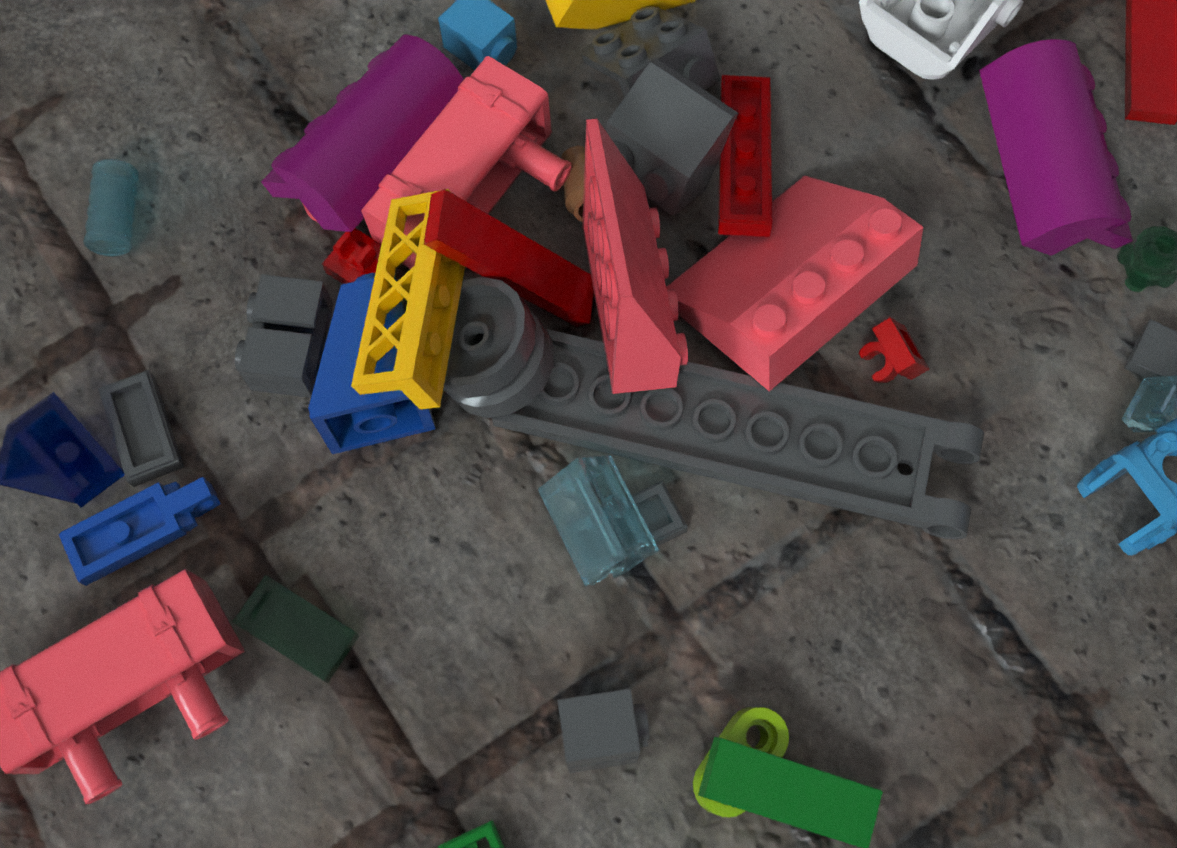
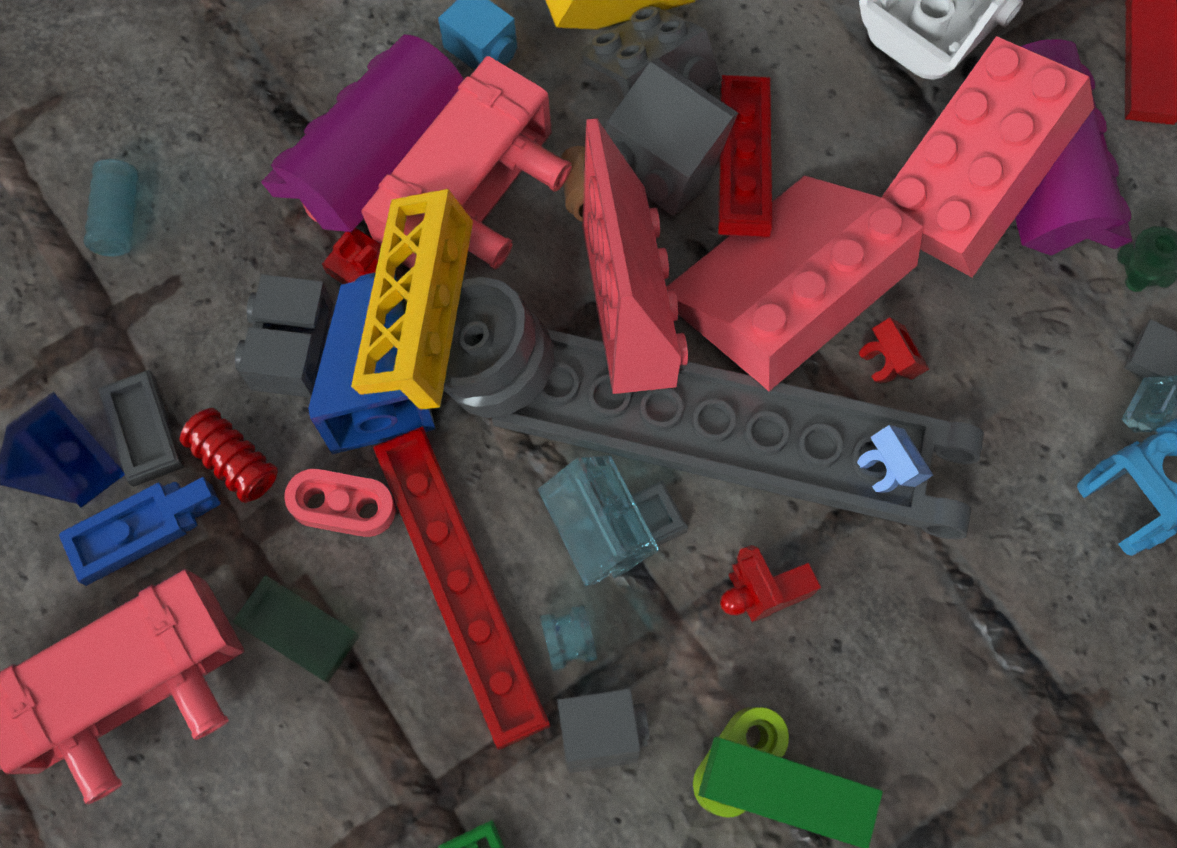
(228, 455): none -> red piece
(342, 503): none -> coral plate
(461, 589): none -> red tile
(506, 255): red tile -> none
(568, 637): none -> clear light blue wheel
(760, 591): none -> red piece
(900, 457): none -> light blue tile
(990, 152): none -> coral brick

